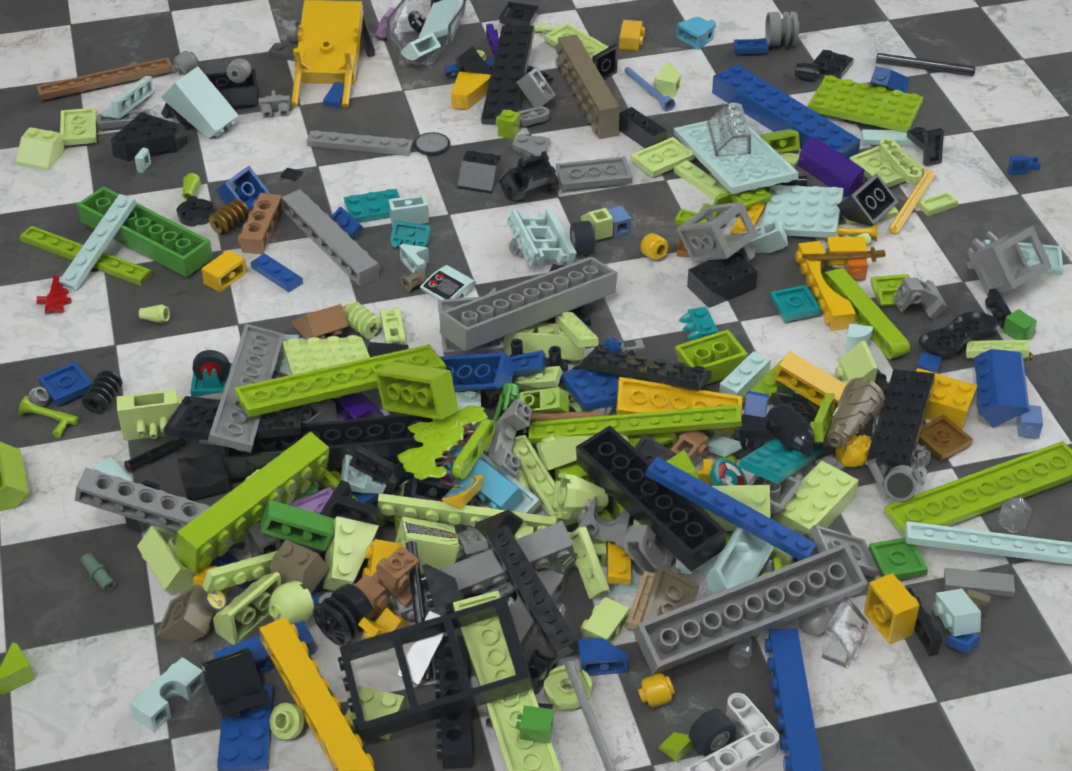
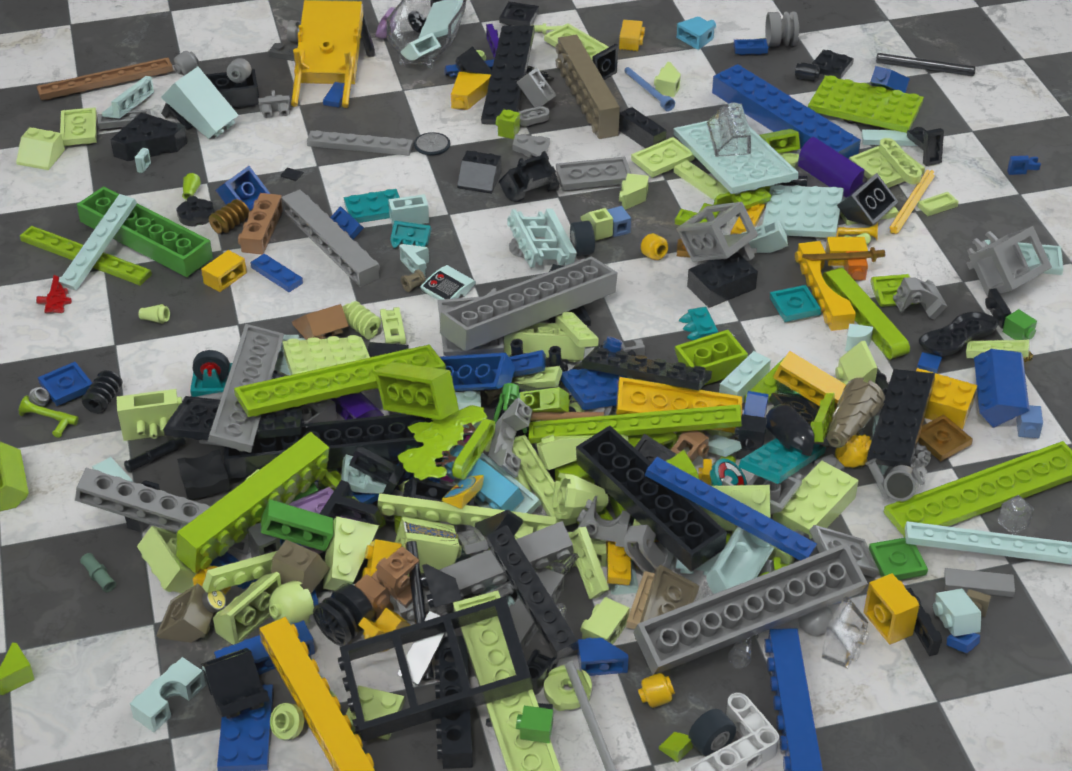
(633, 190): none -> yellowish green slope

